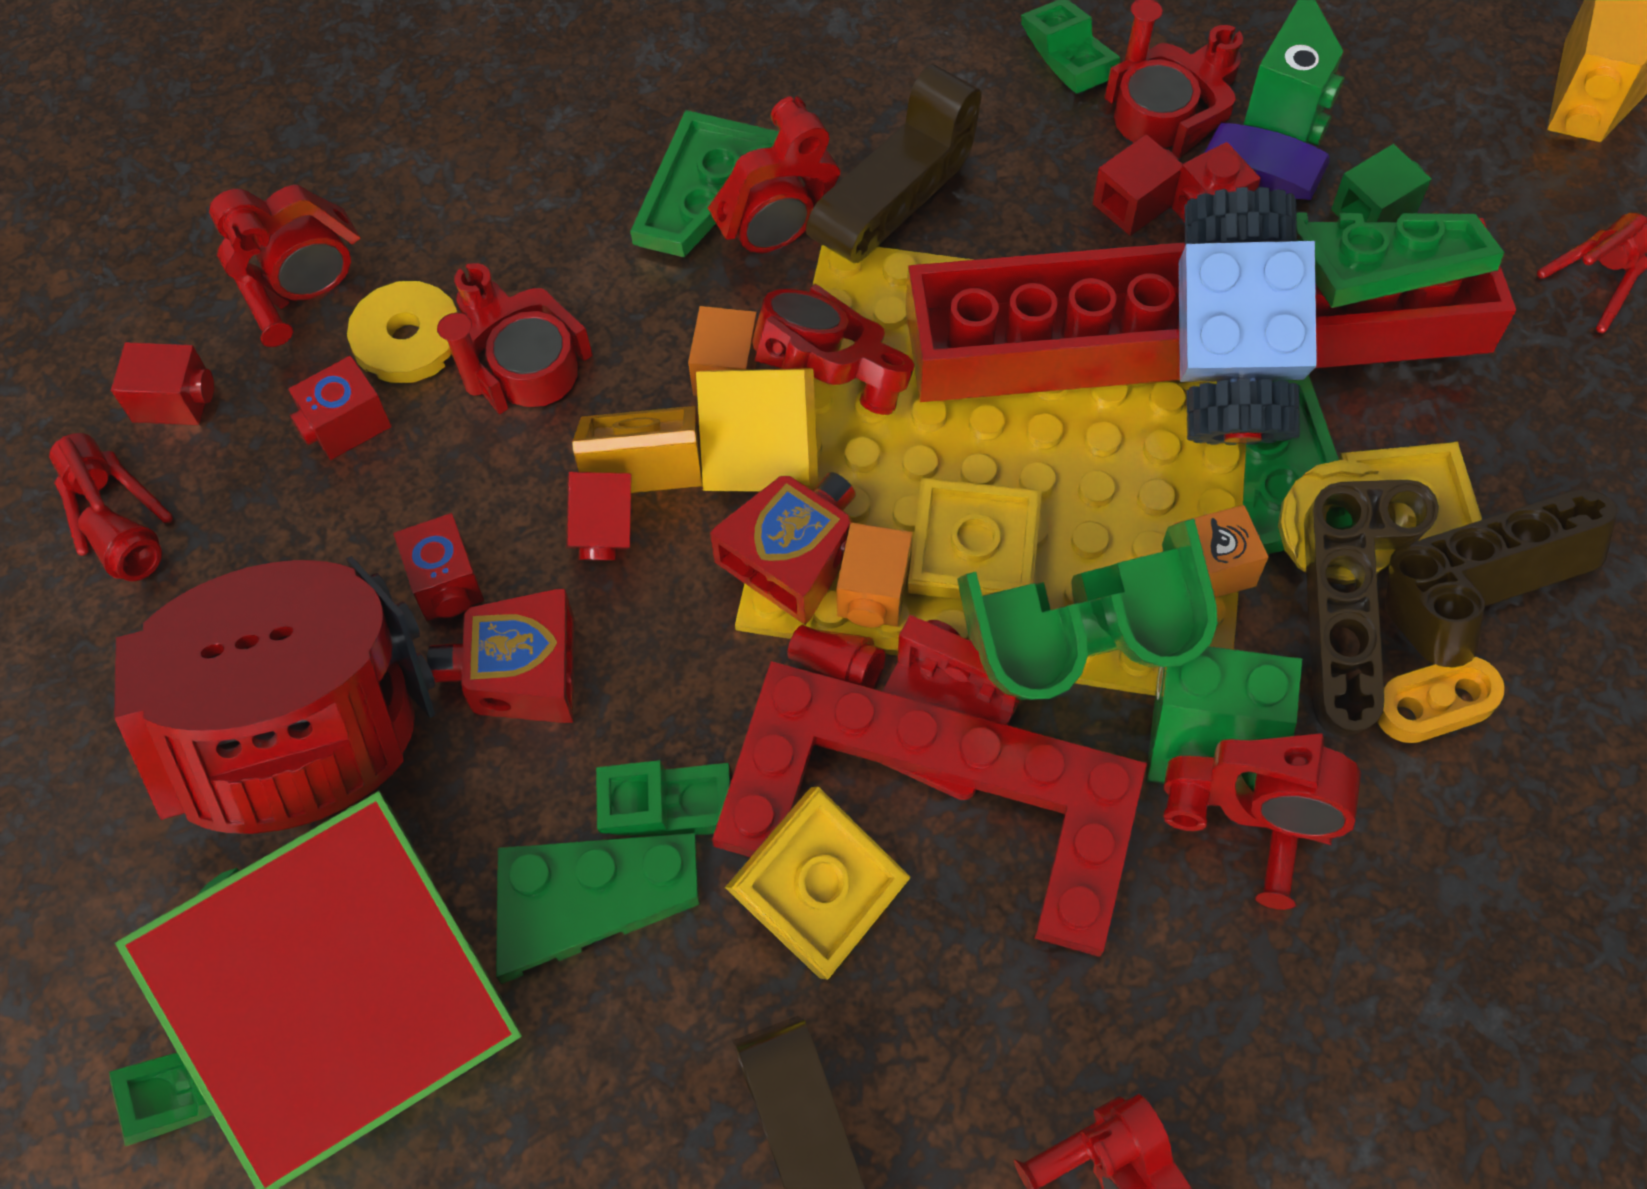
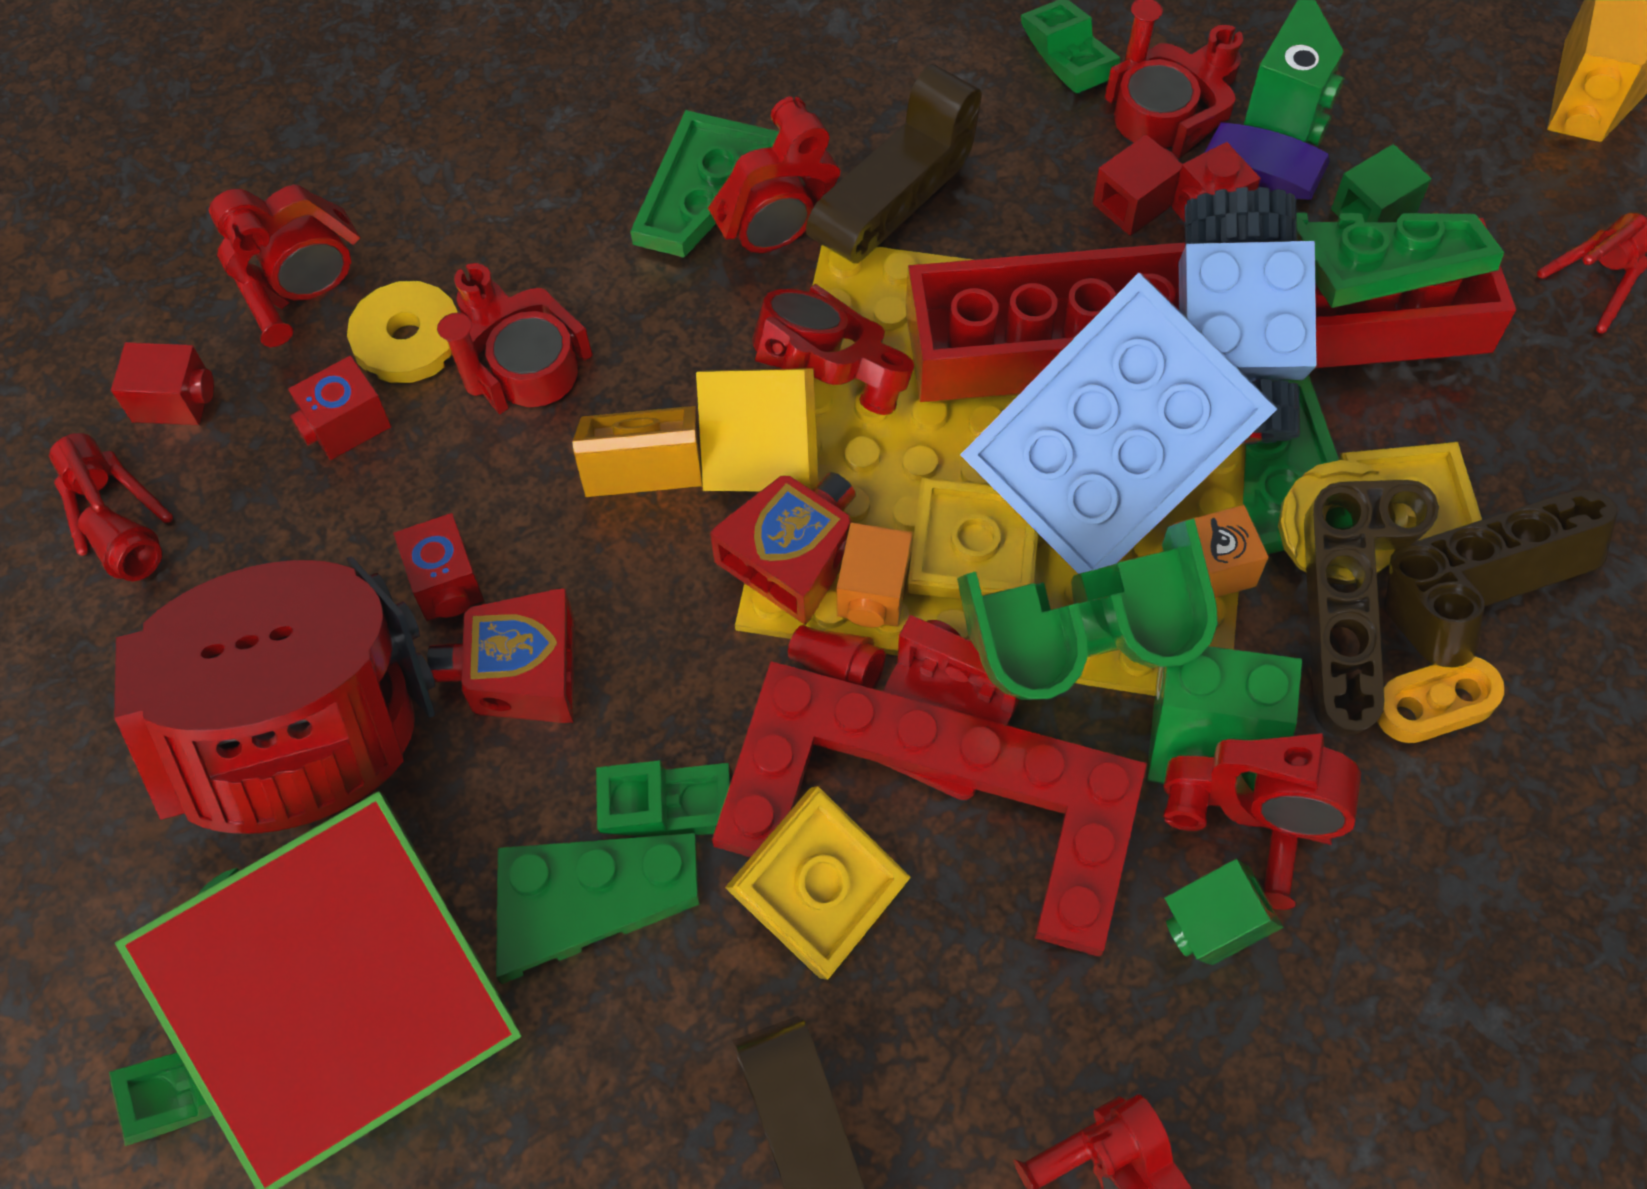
(598, 514): red brick -> none
(722, 341): orange brick -> none
(1118, 428): none -> light blue plate
(1221, 913): none -> green brick

